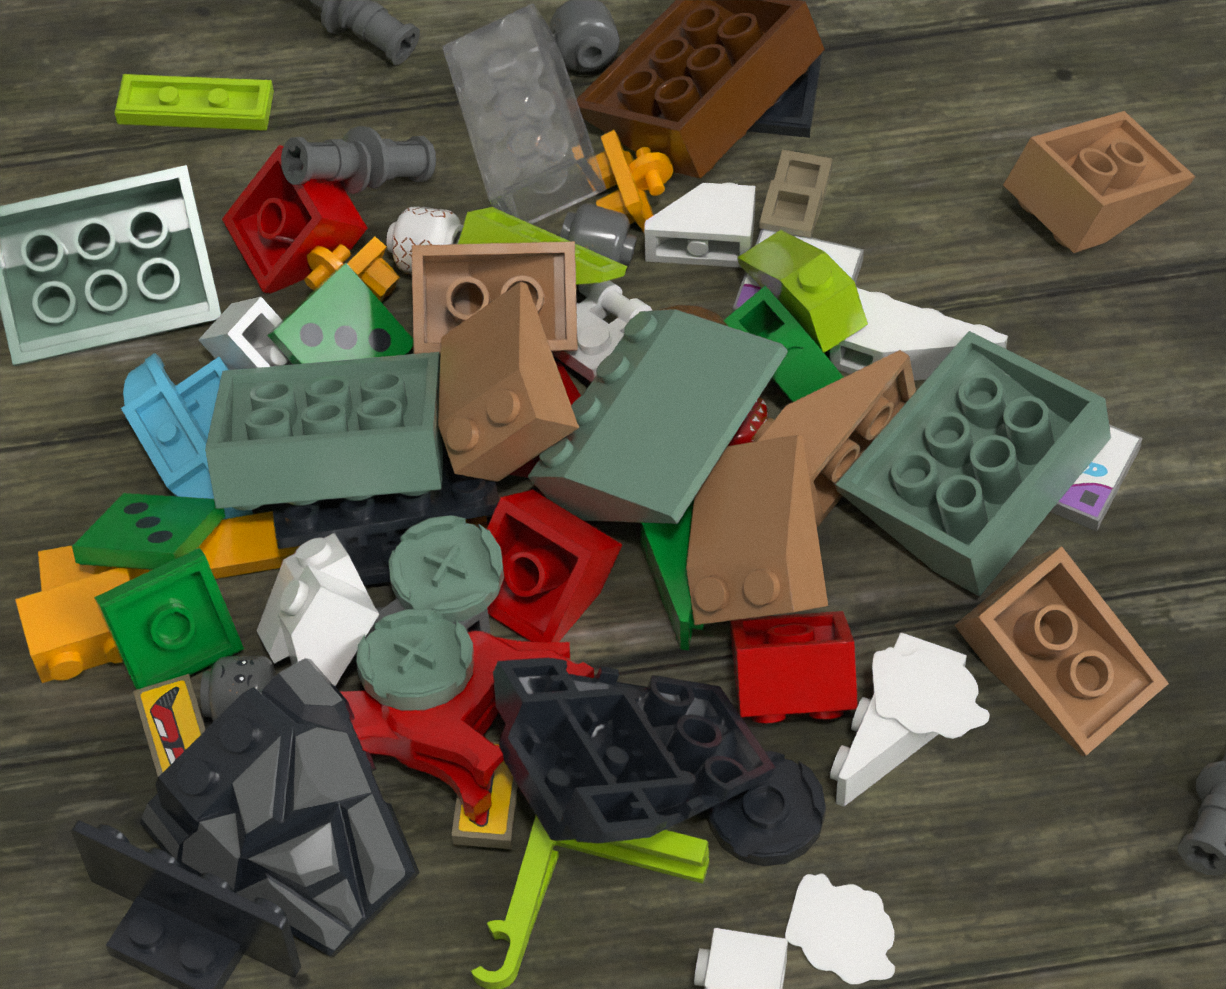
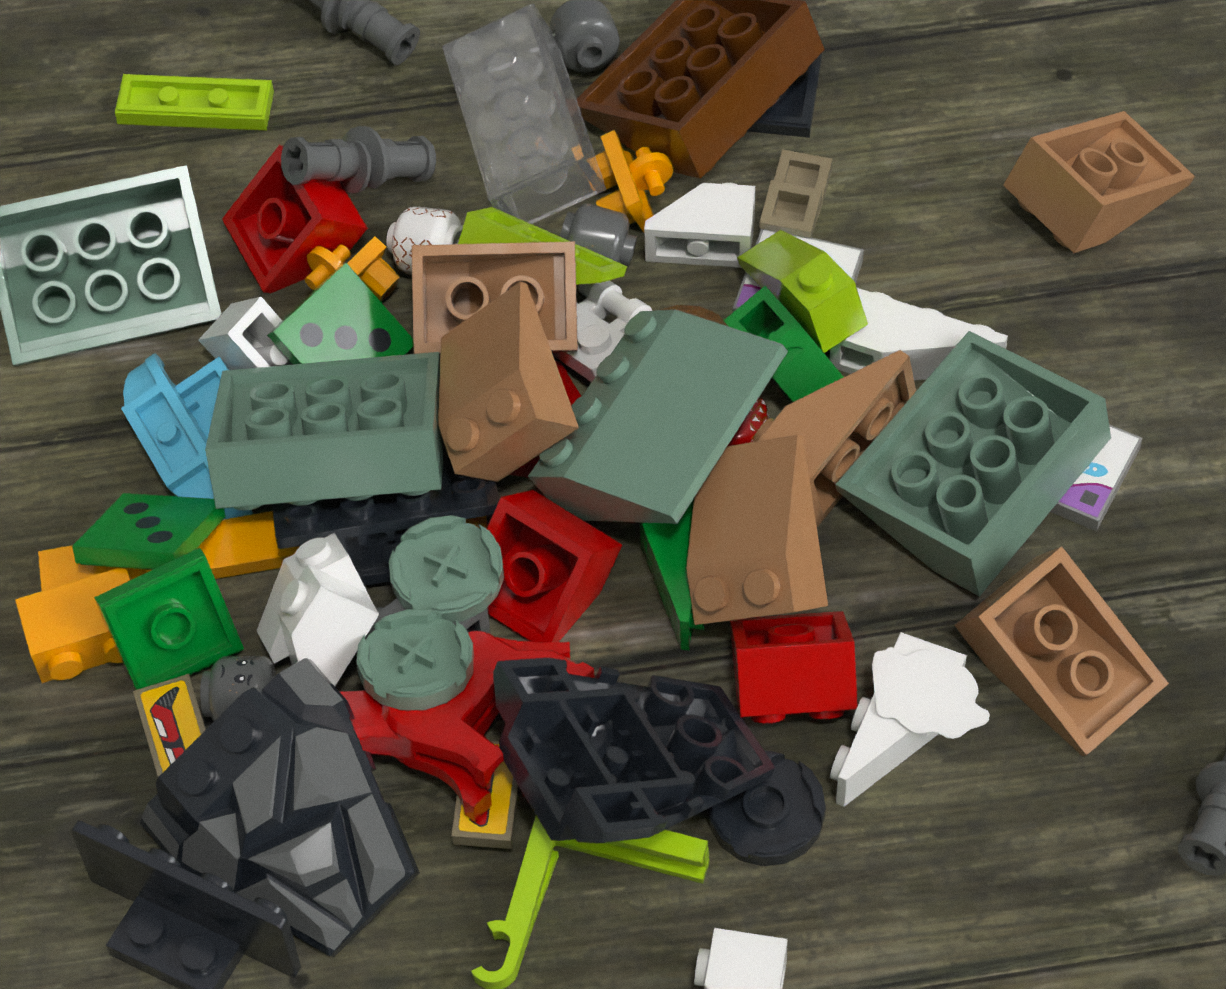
(841, 930): white sticker -> none

